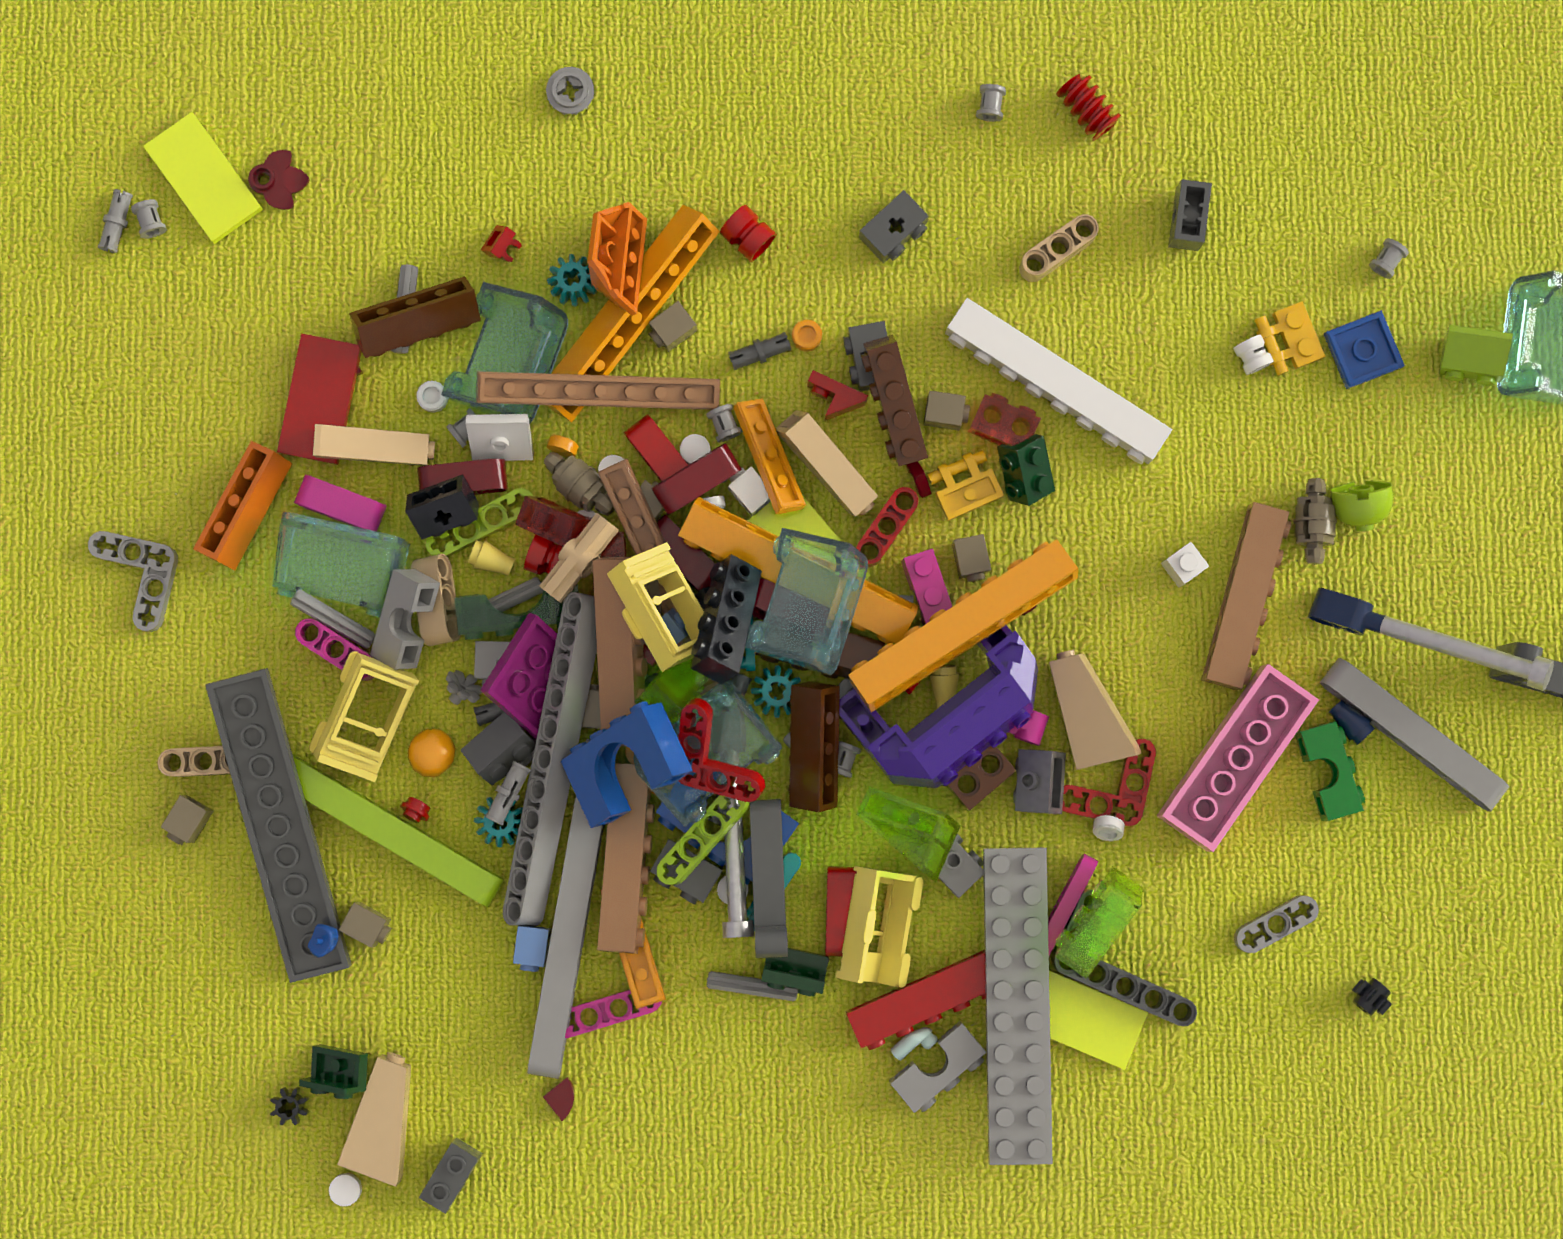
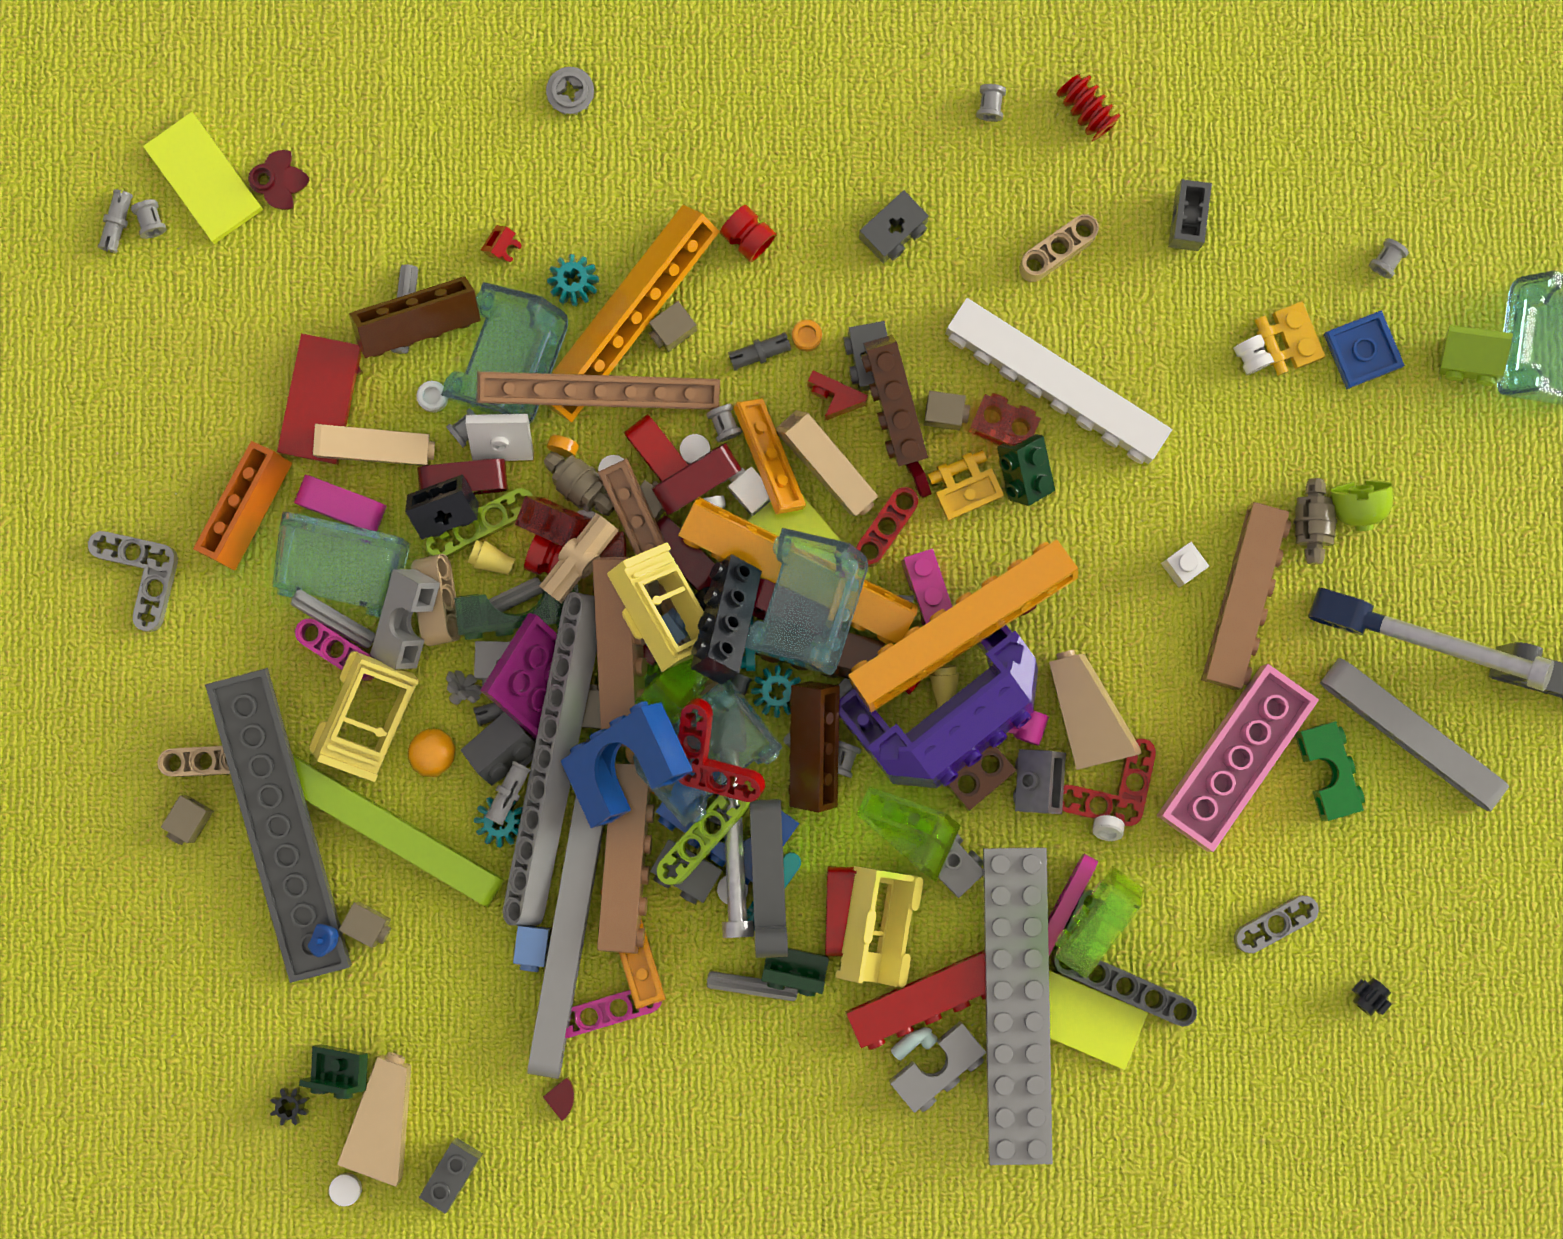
(415, 810): red plate -> none
(617, 254): orange wedge -> none
(971, 557): dark tan brick -> none
(1354, 723): dark blue cone -> none

